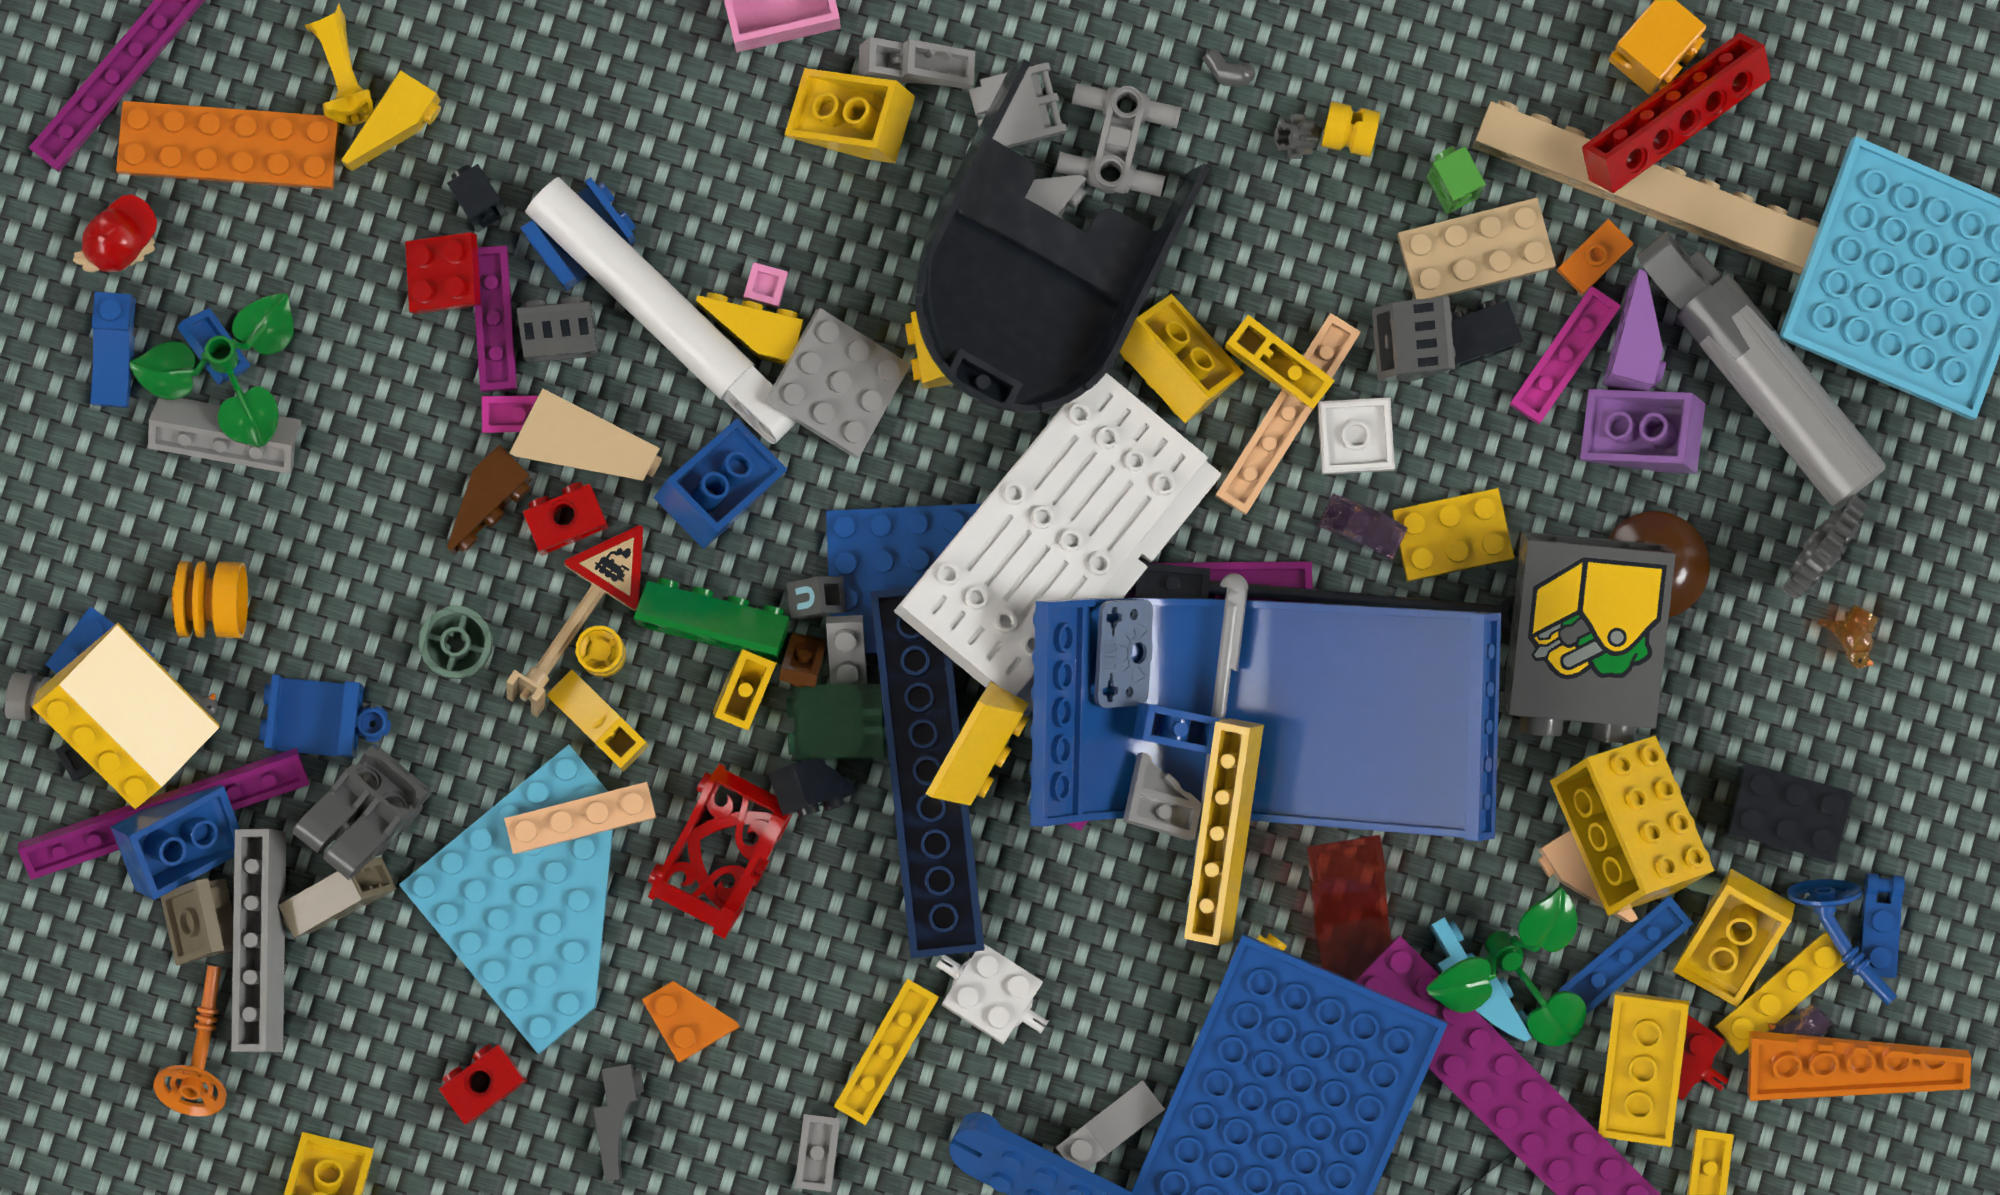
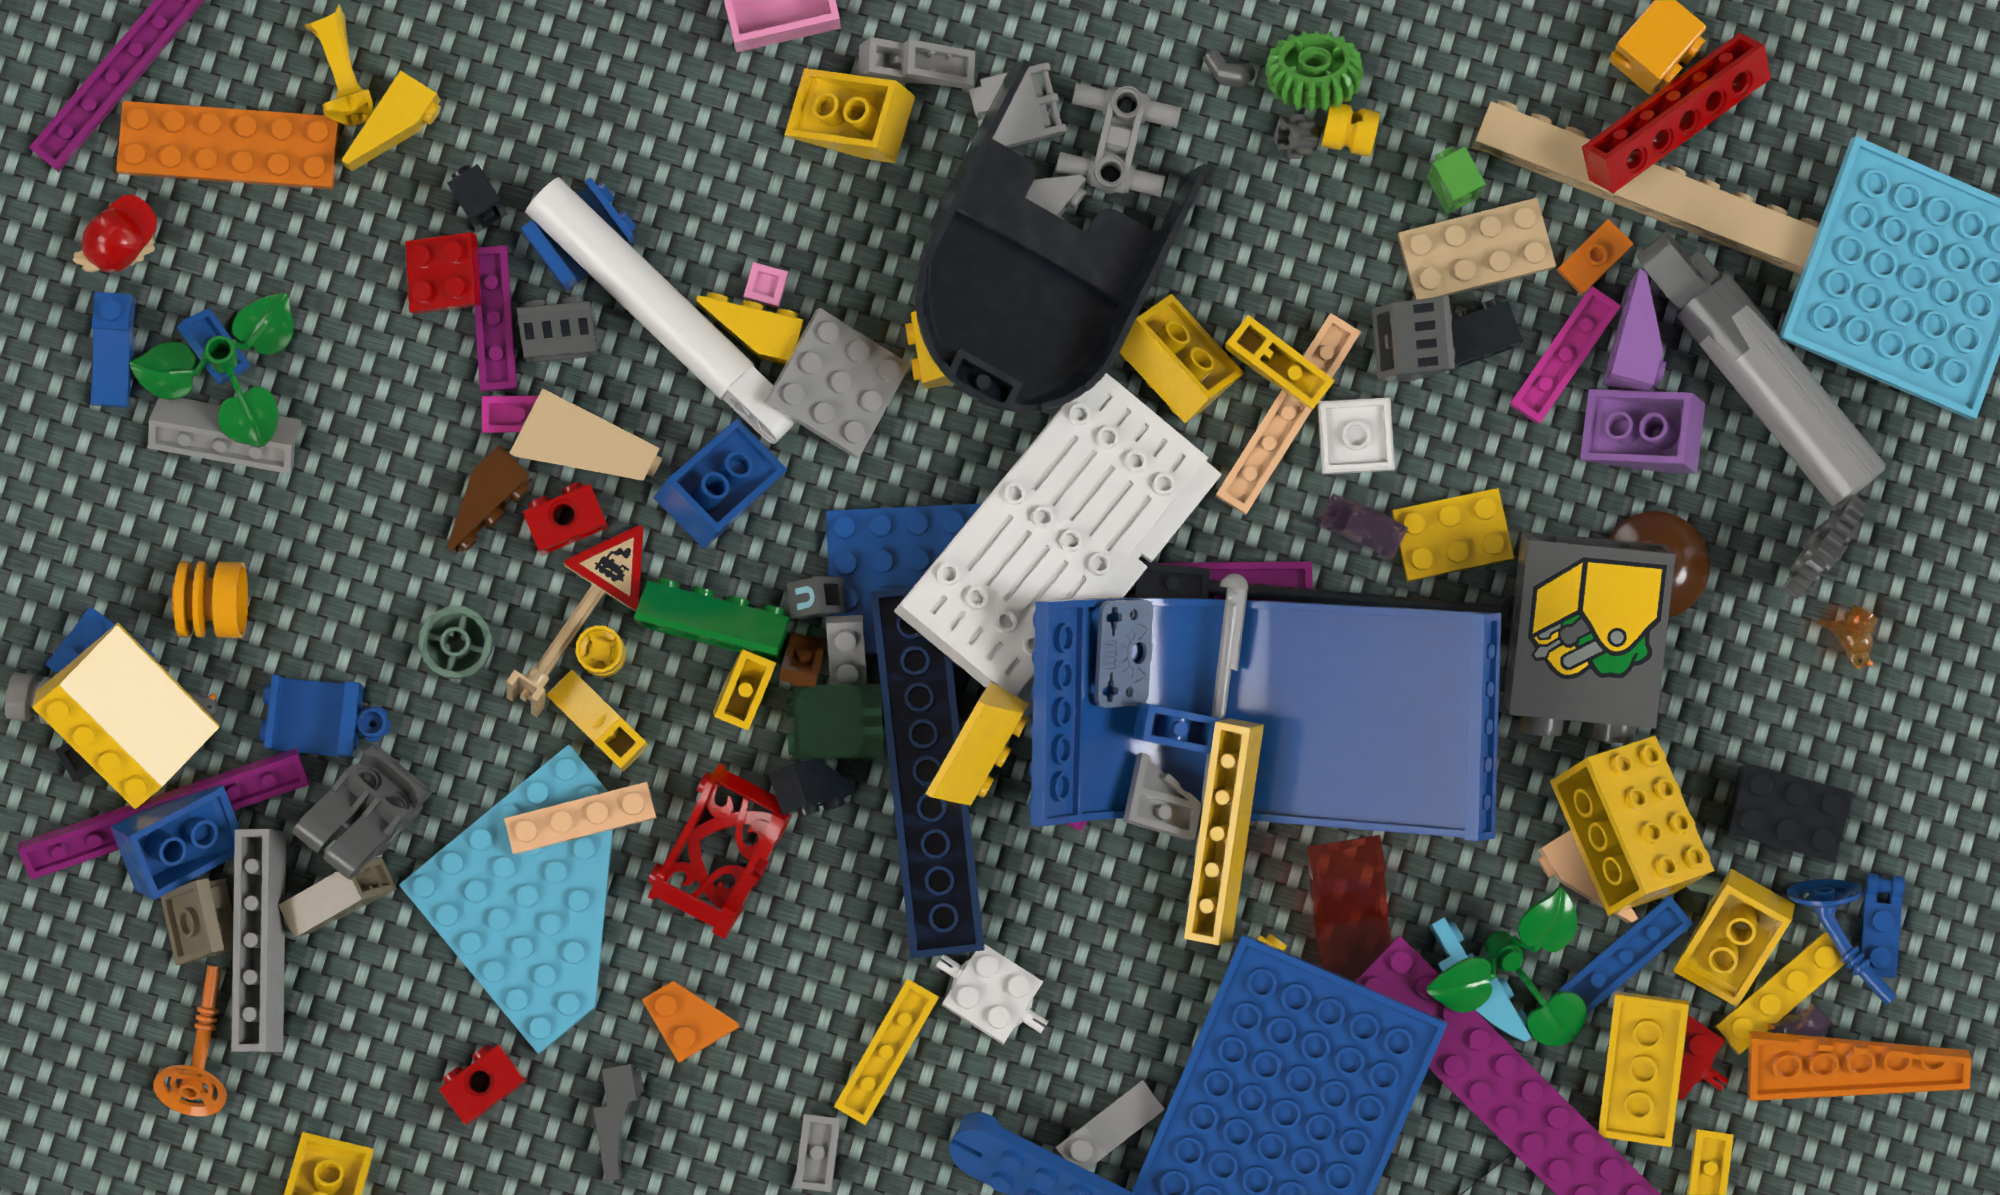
(1314, 70): none -> bright green gear

